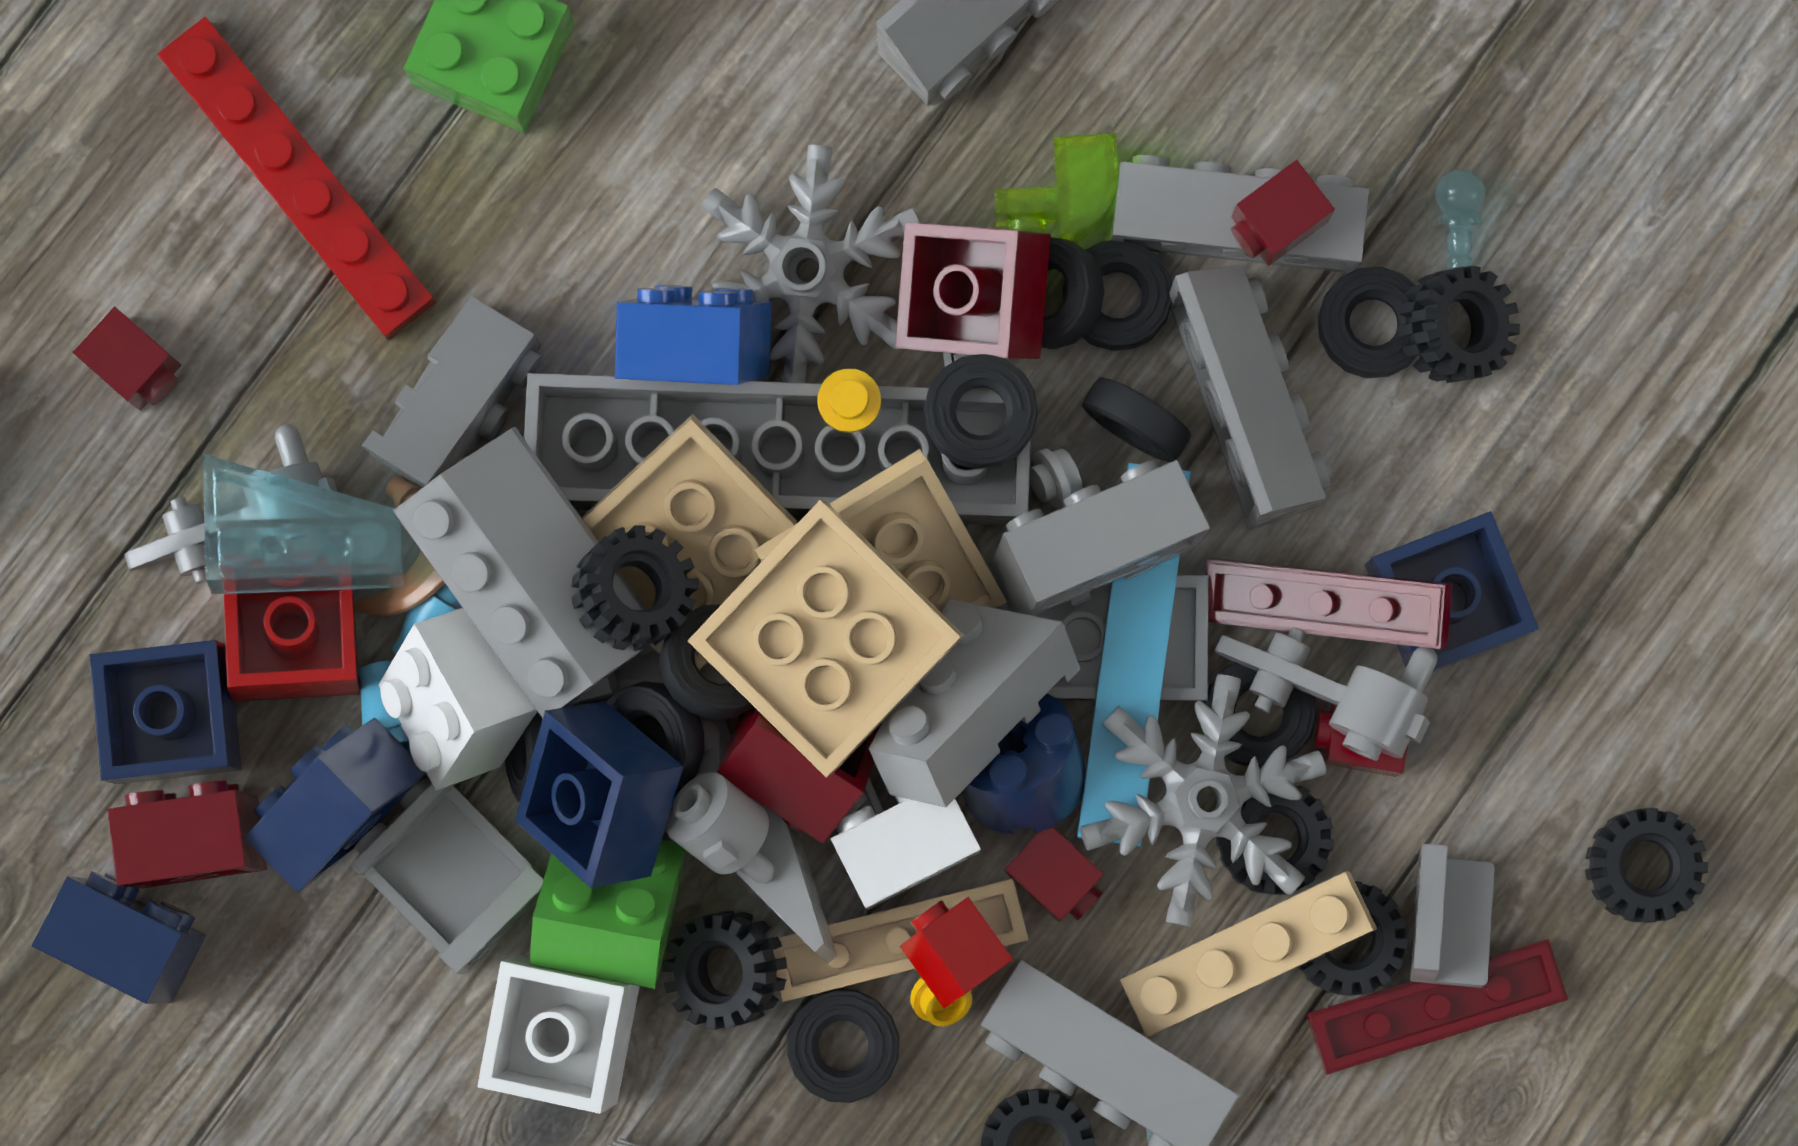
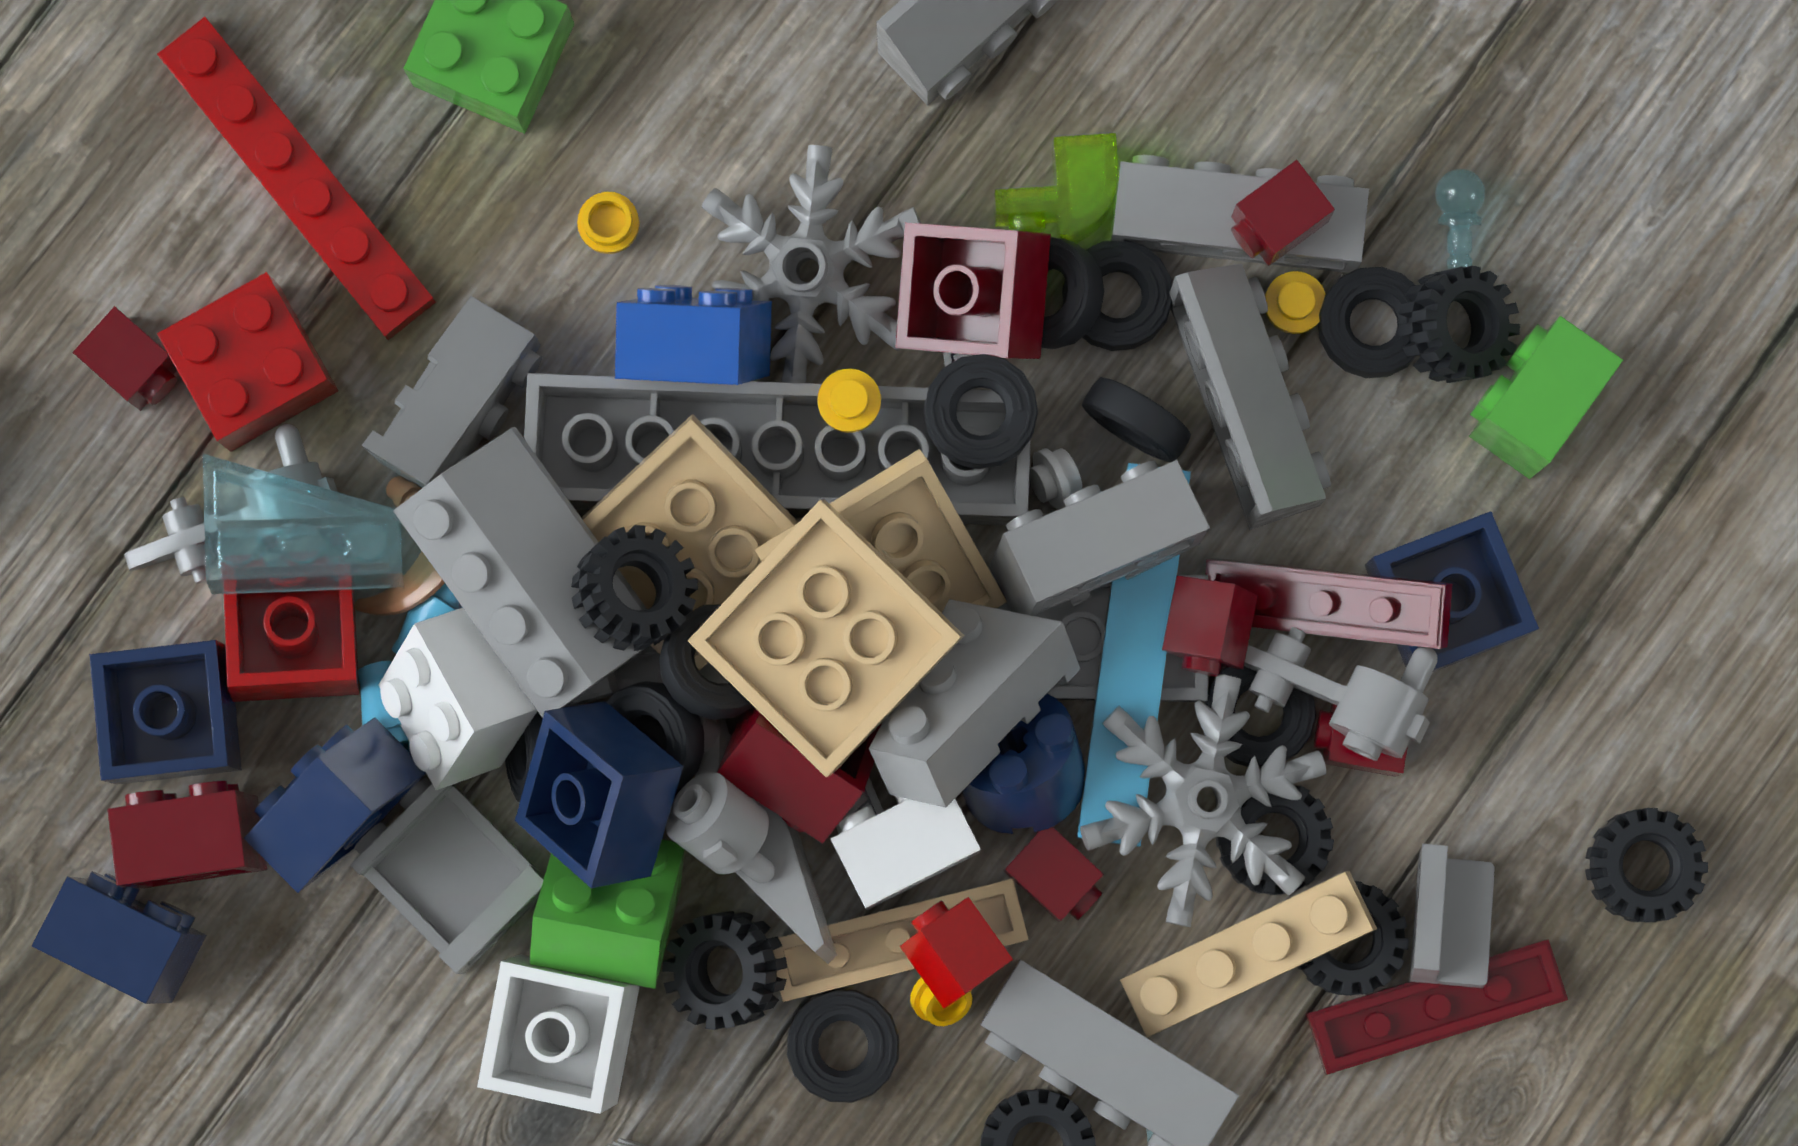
(247, 362): none -> red brick
(608, 222): none -> yellow plate
(1209, 624): none -> dark red brick
(1294, 302): none -> yellow plate
(1545, 398): none -> bright green brick

